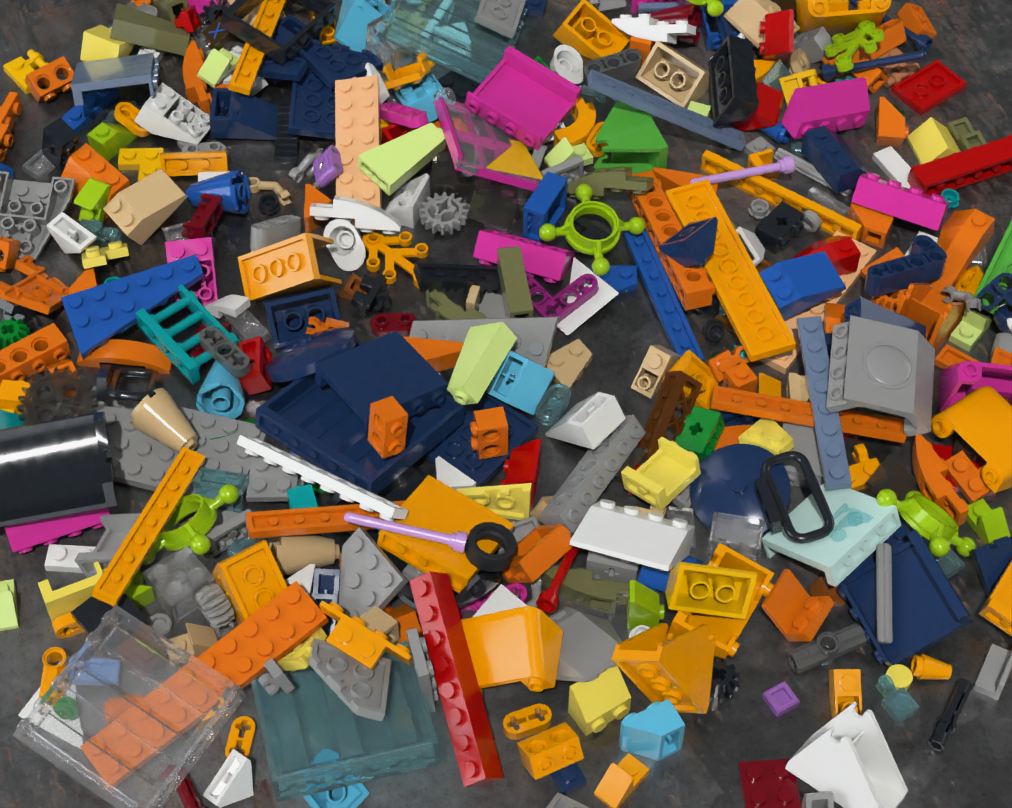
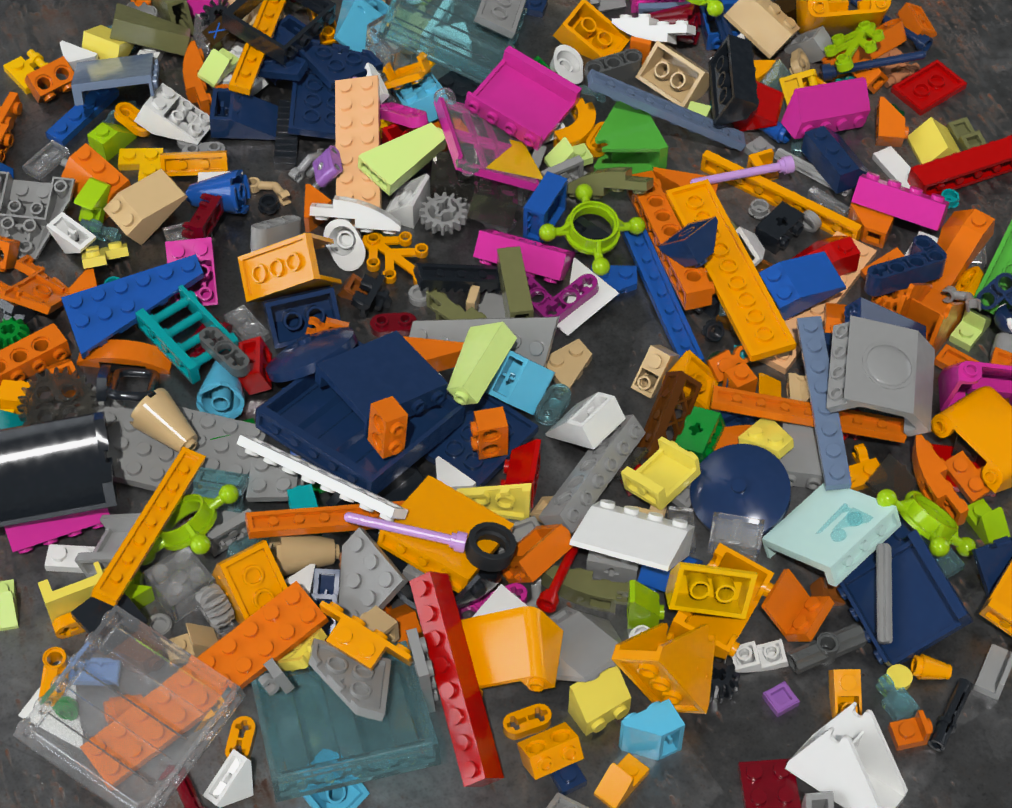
(59, 143): black brick -> none
(76, 54): none -> white slope
(188, 19): red tile -> none
(230, 305): white slope -> none
(417, 297): none -> light grey tile
(760, 657): none -> white slope
(773, 505): black bar -> none
(777, 35): red slope -> none
(911, 731): none -> orange bracket

